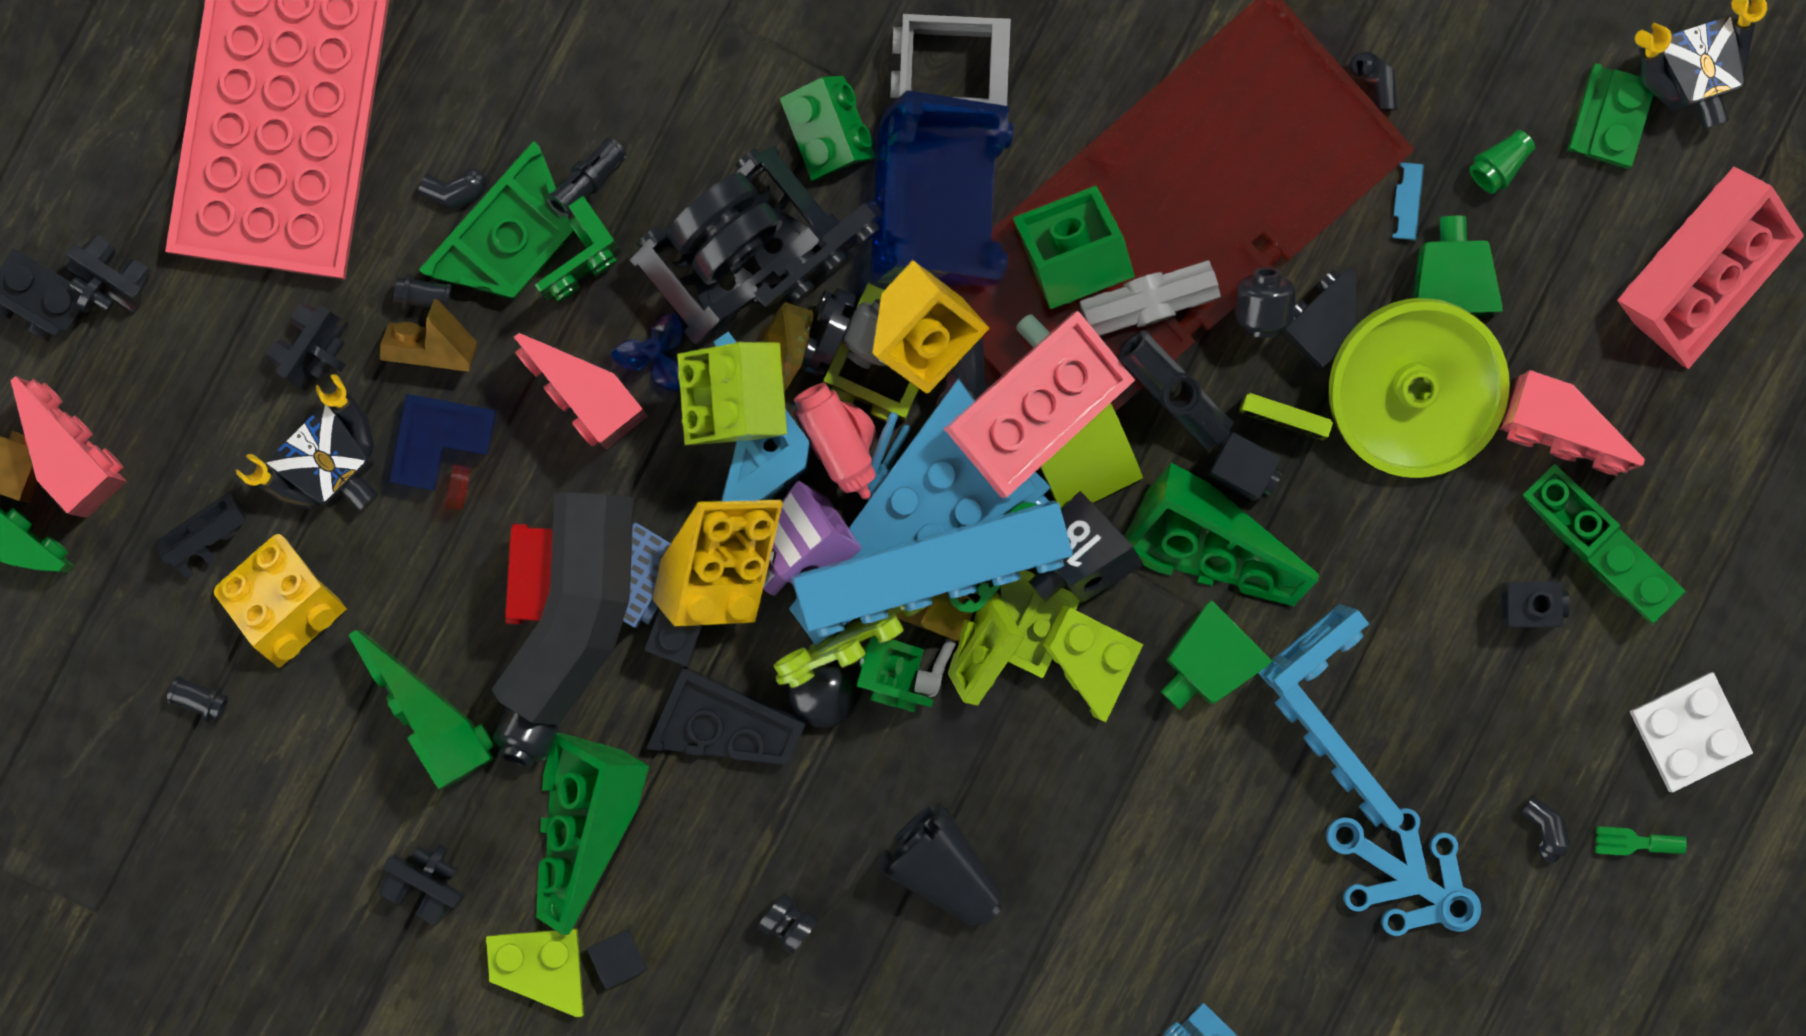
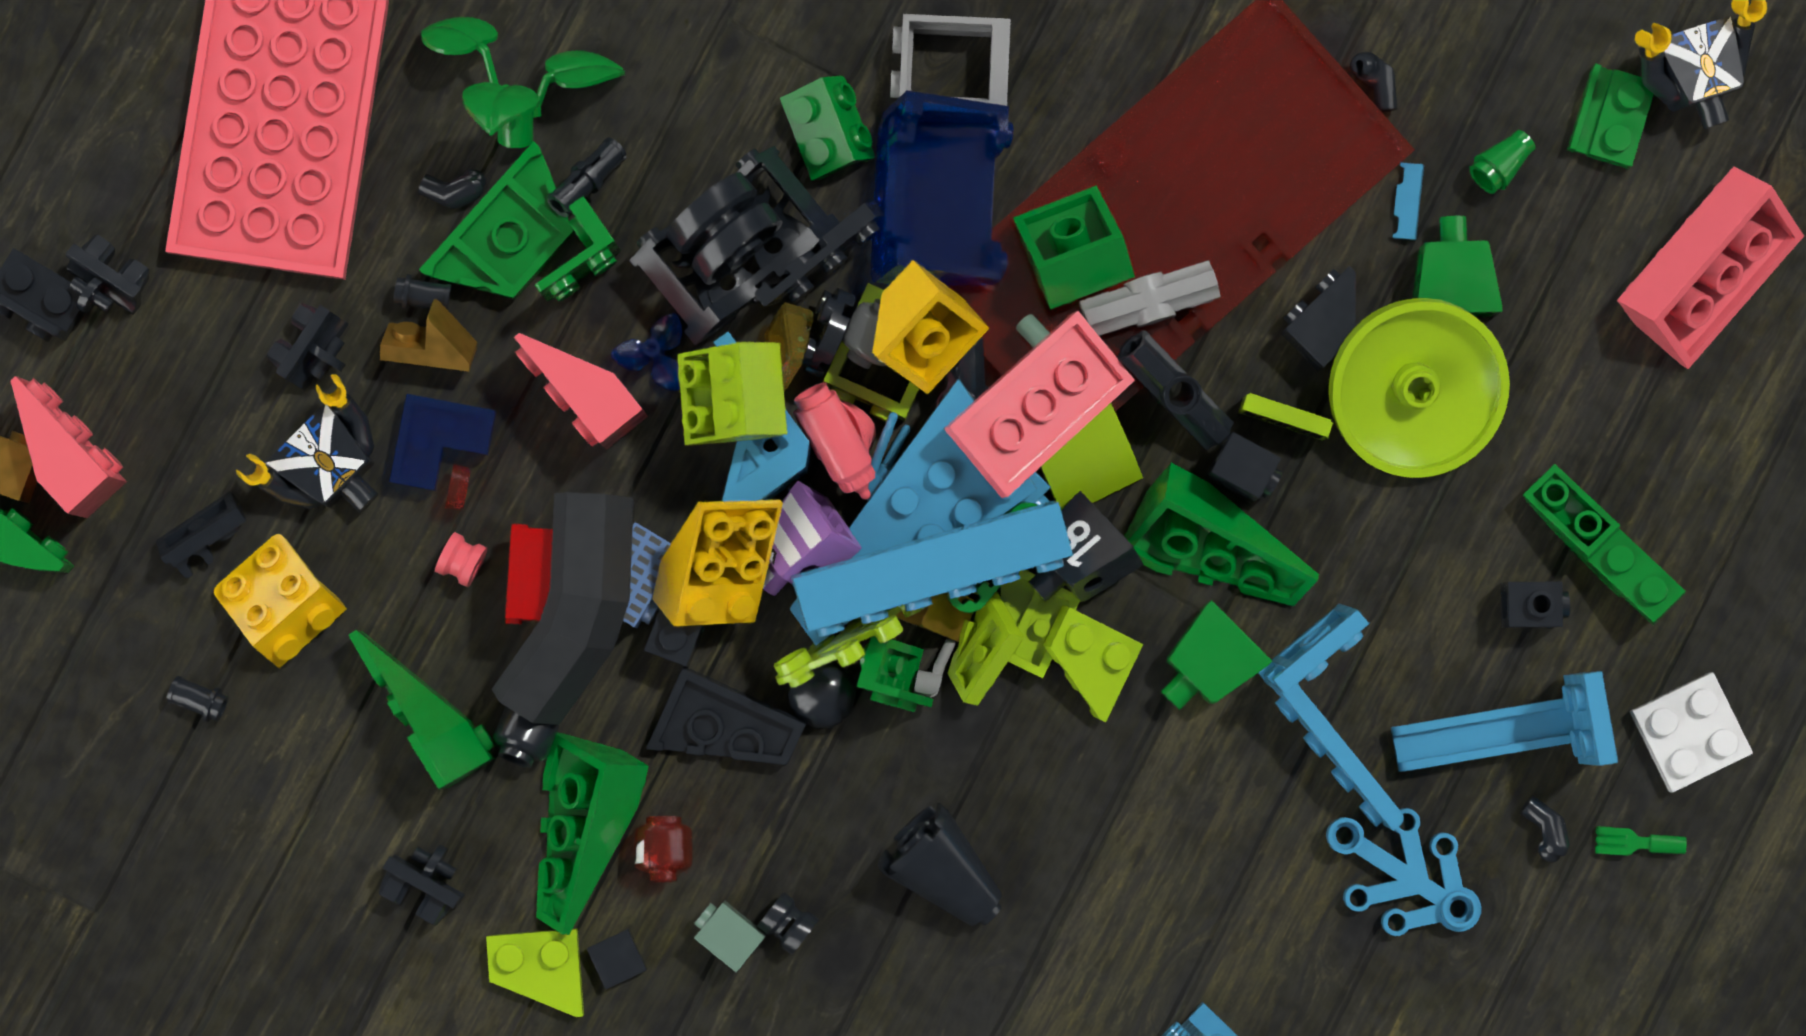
(461, 559): none -> coral wheel
(512, 107): none -> green plant
(663, 848): none -> clear red head
(728, 934): none -> sand green brick
(1265, 303): black head -> none
(1561, 417): coral slope -> none
(1576, 719): none -> dark azure bracket

